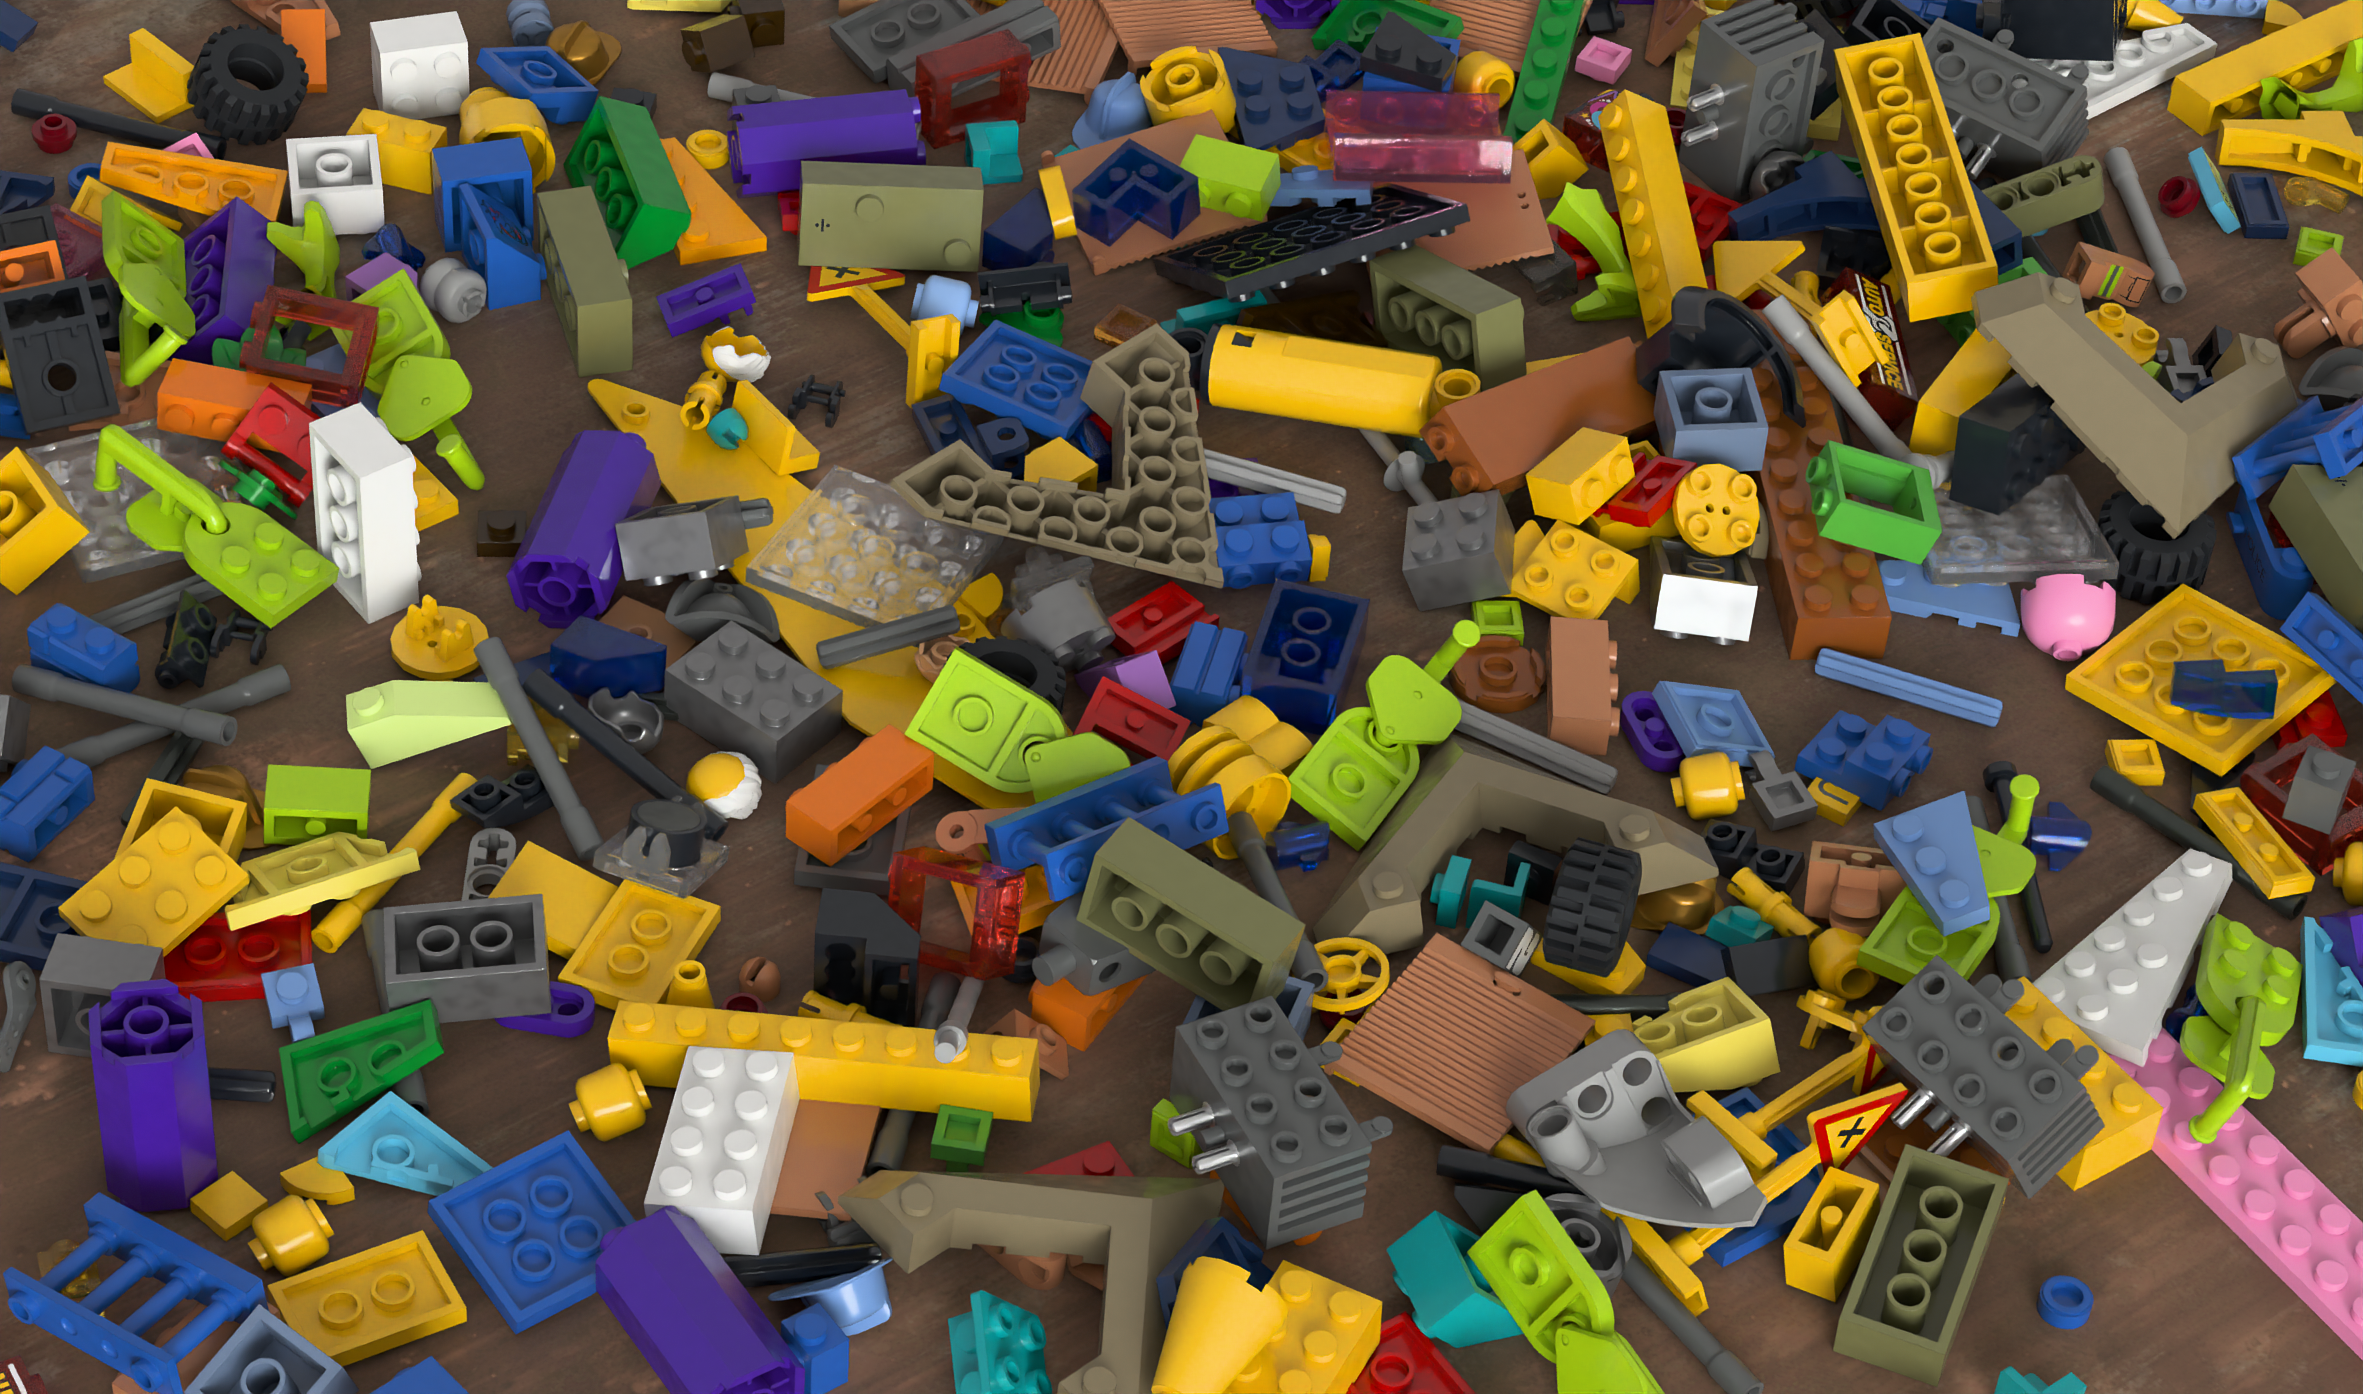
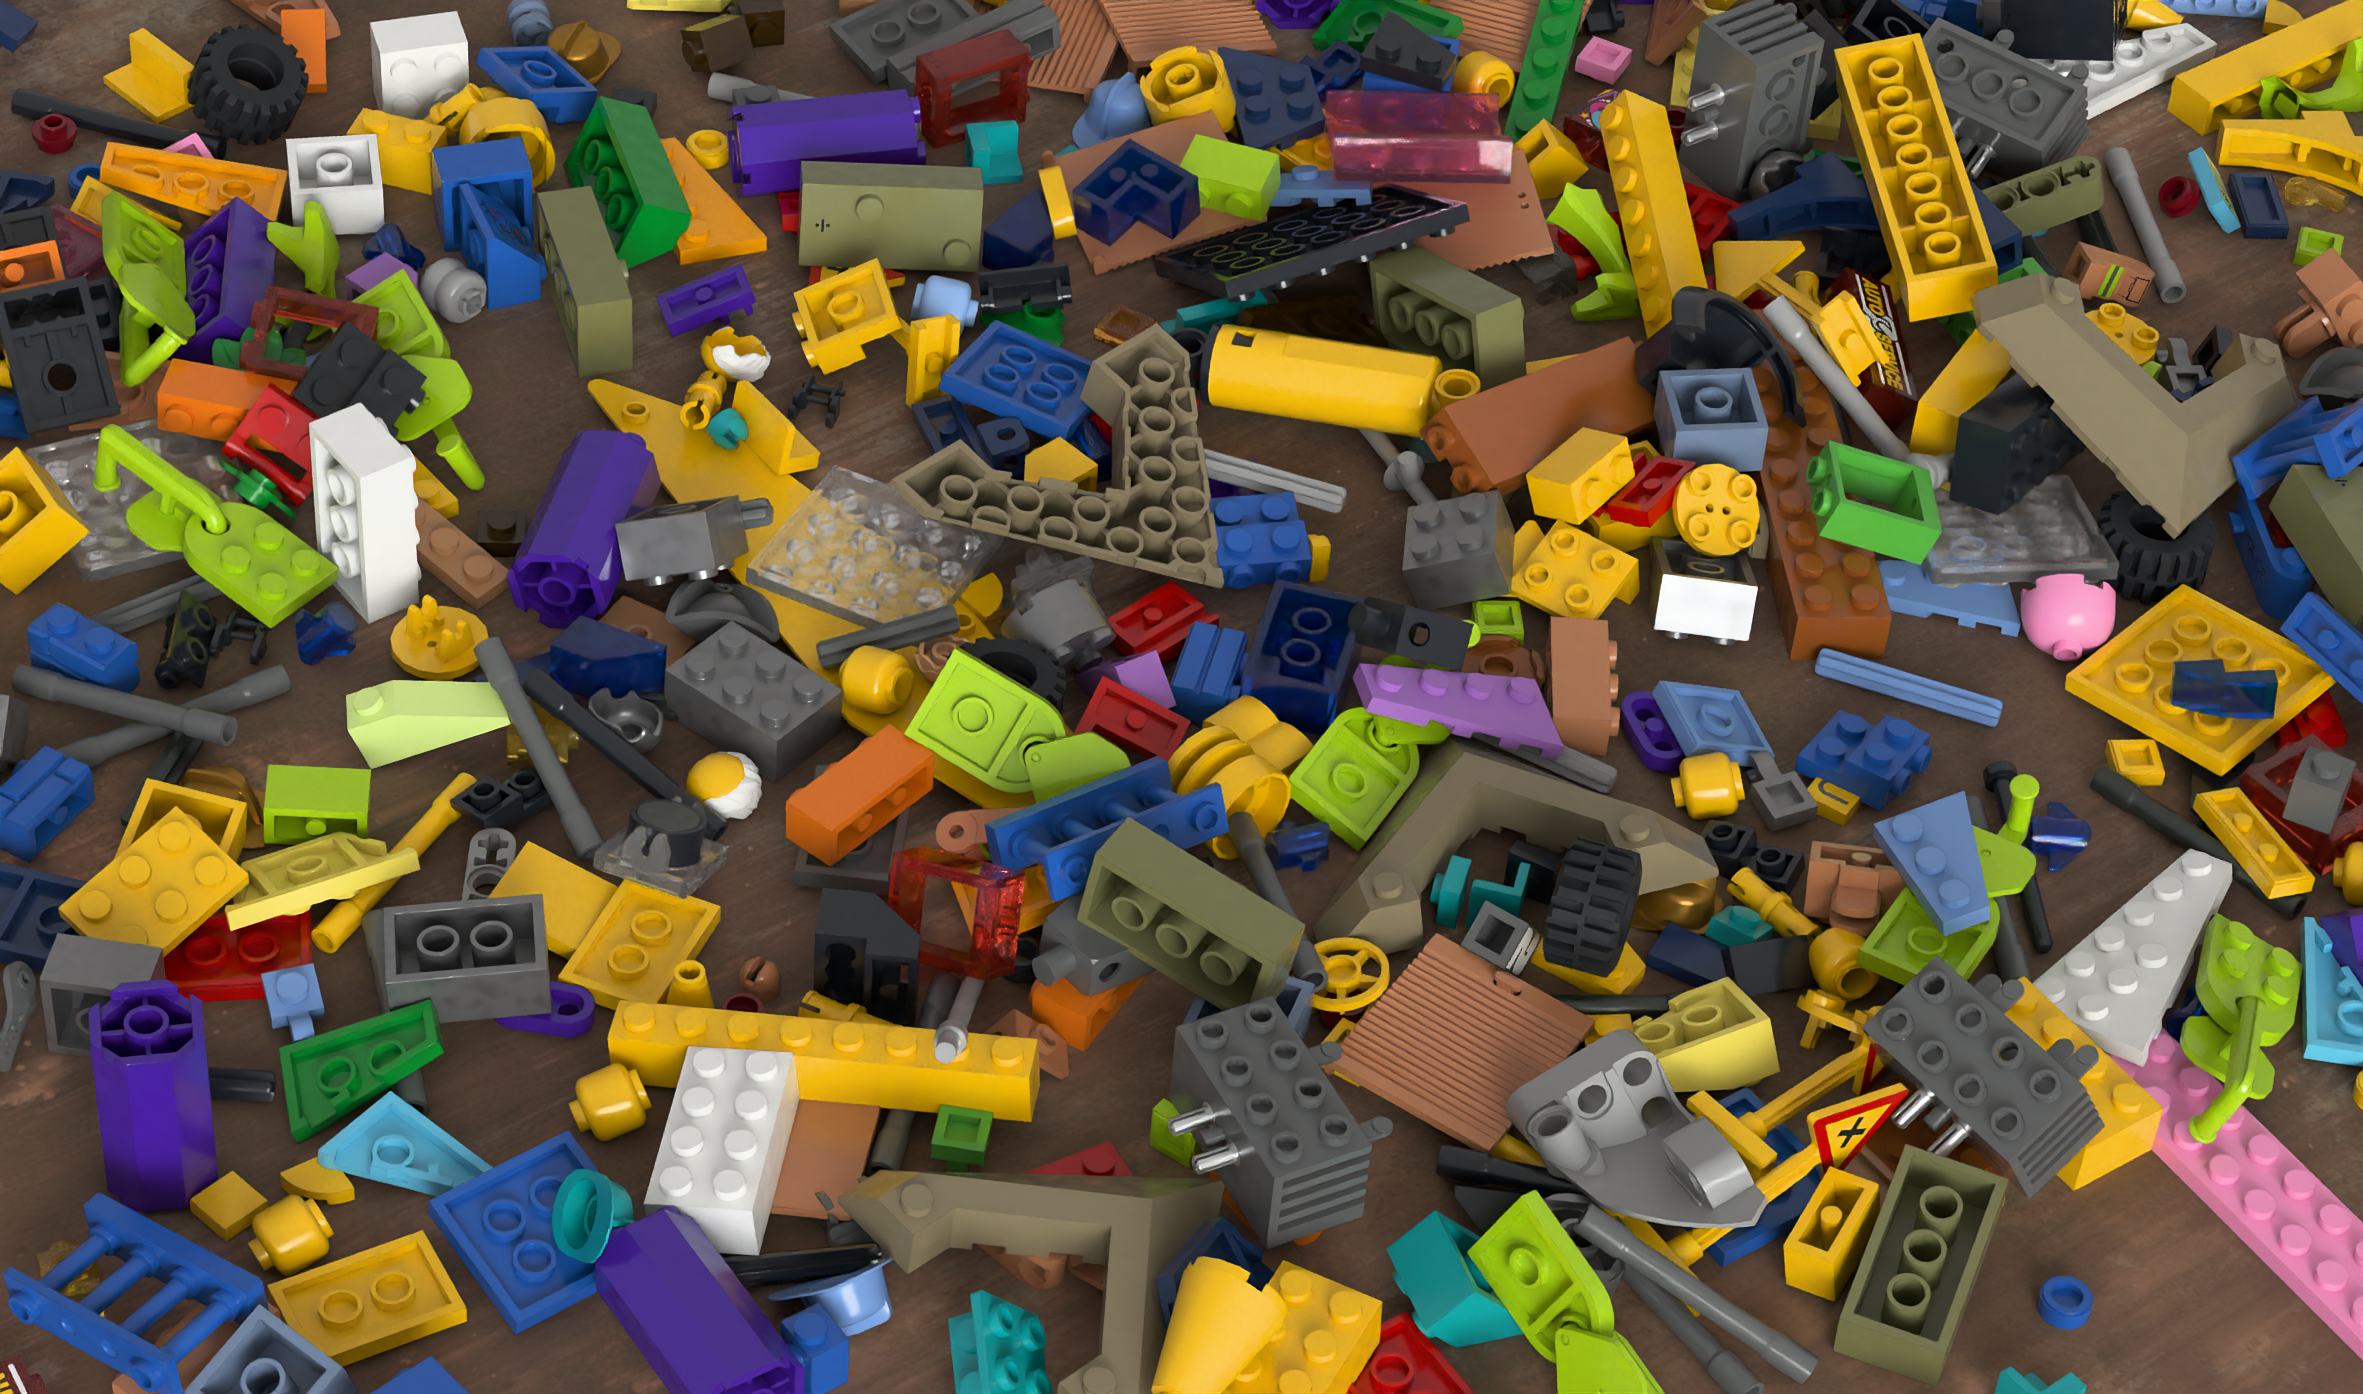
(325, 633): none -> clear blue piece
(357, 371): none -> black plate
(457, 558): none -> medium nougat plate
(459, 103): none -> yellow pin
(587, 1211): none -> teal piece
(844, 315): none -> yellow plate
(876, 679): none -> yellow head
(1393, 627): none -> black torso
(1462, 703): none -> medium lavender wing
(1769, 1343): none -> dark grey piece

